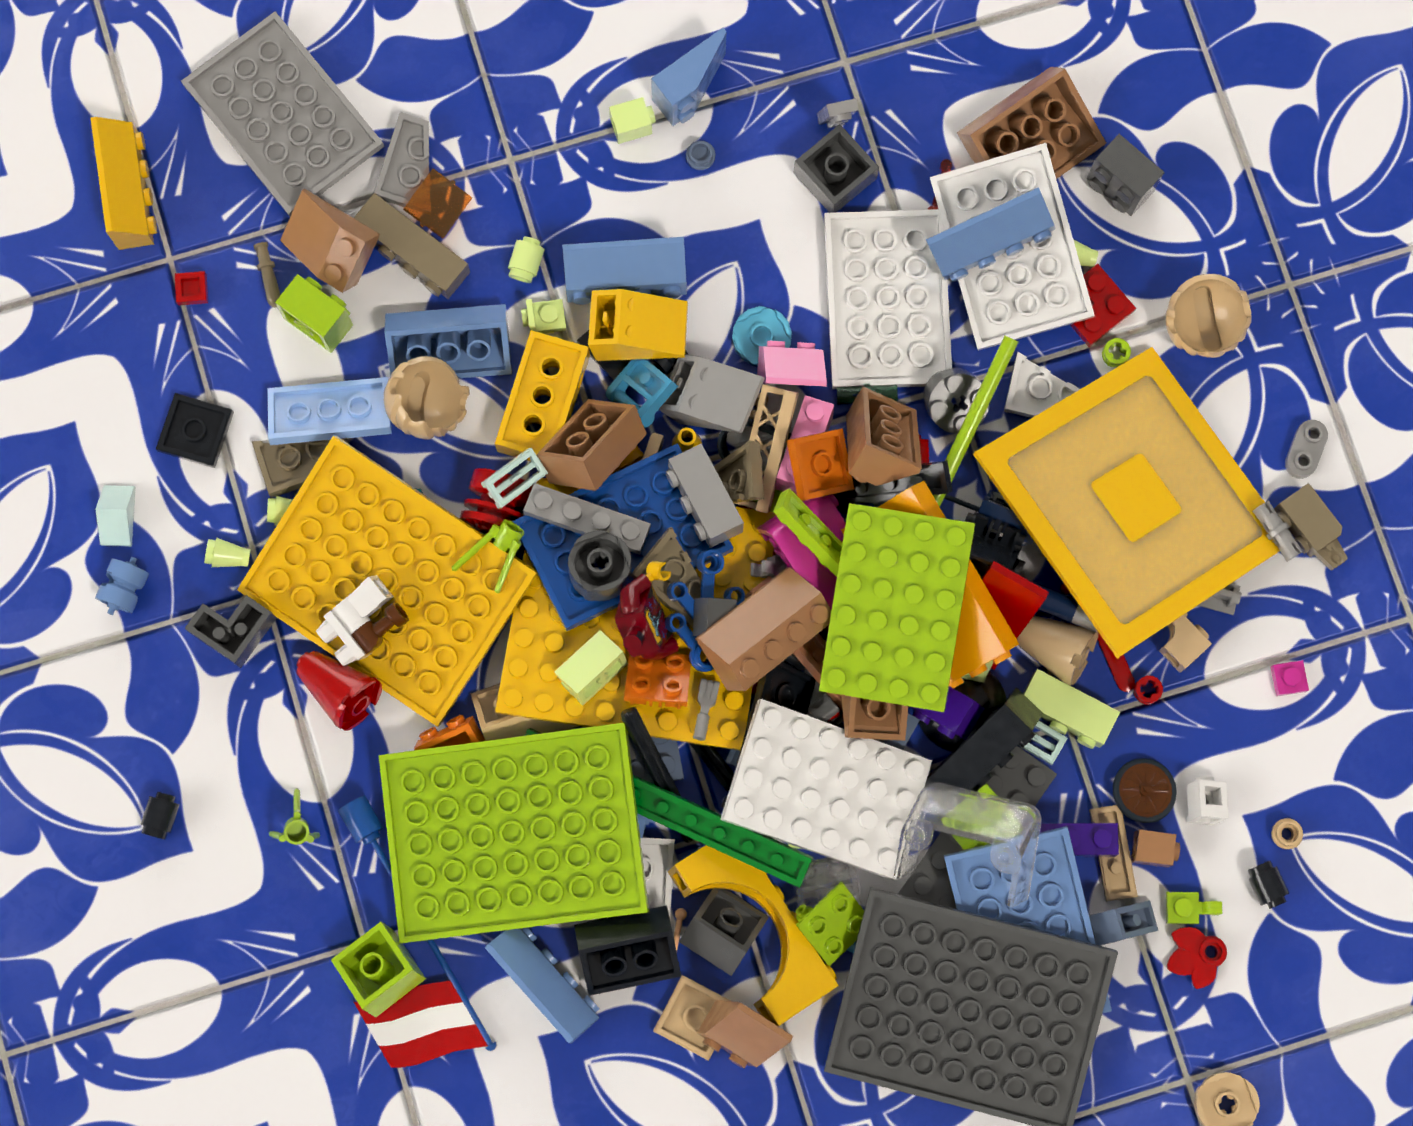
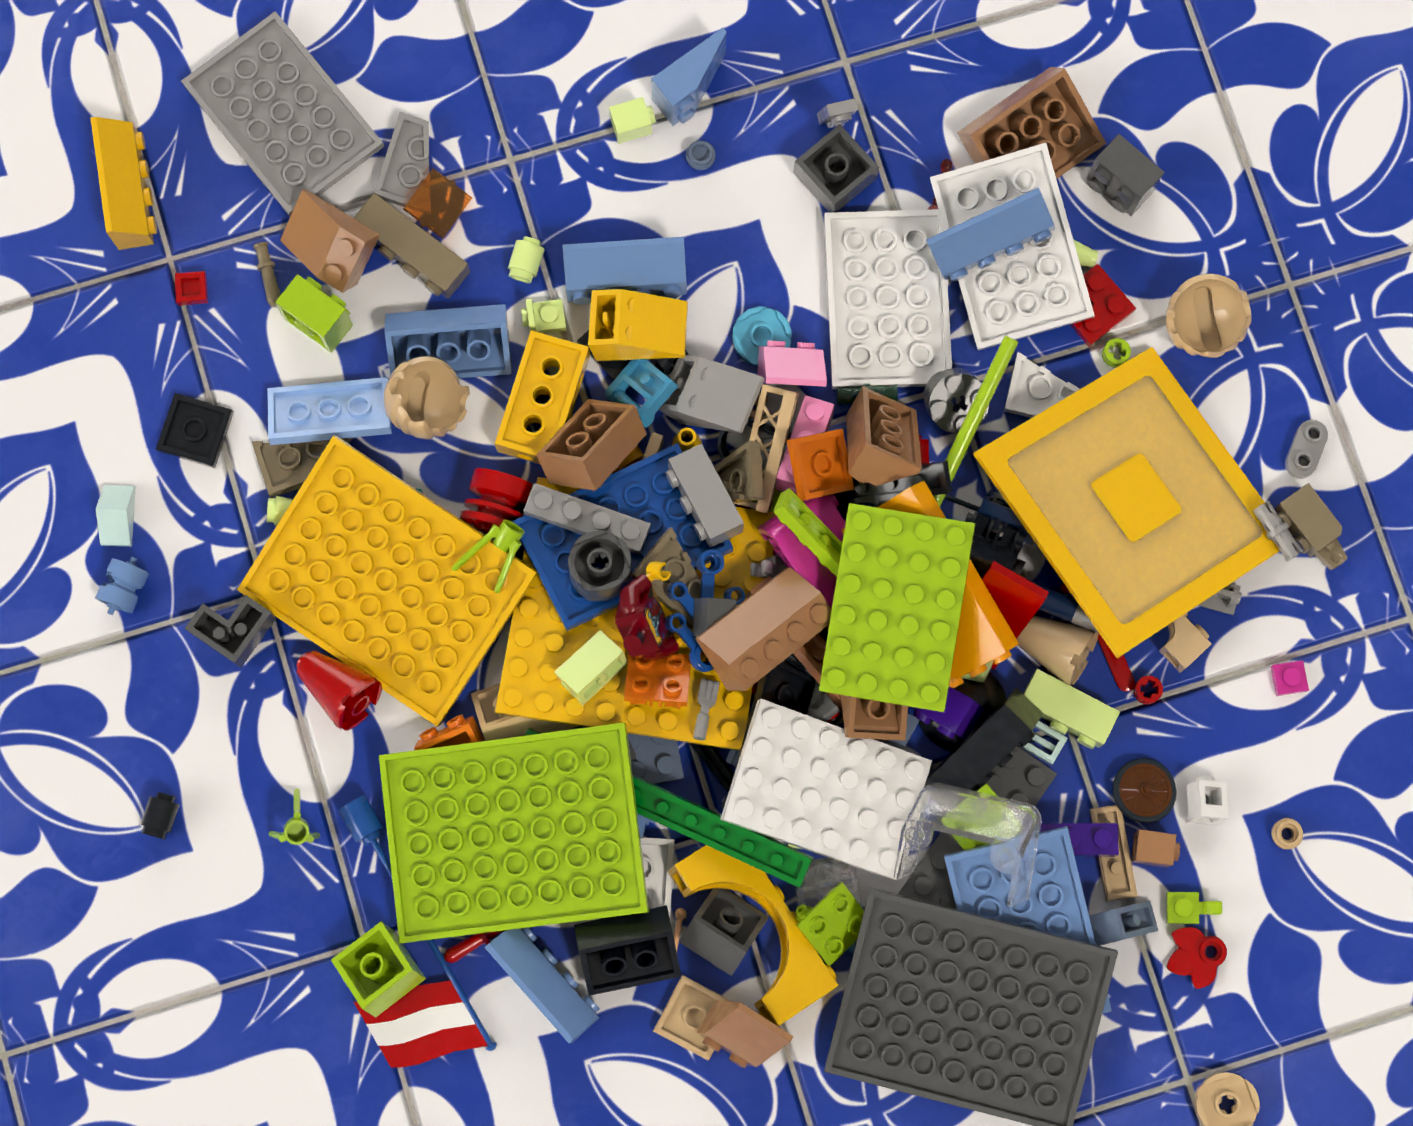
(226, 554): yellowish green cone -> none
(352, 621): white hips -> none
(469, 944): none -> red piece
(494, 491): light aqua tile -> none
(649, 753): black axle -> none
(1268, 884): black brick -> none

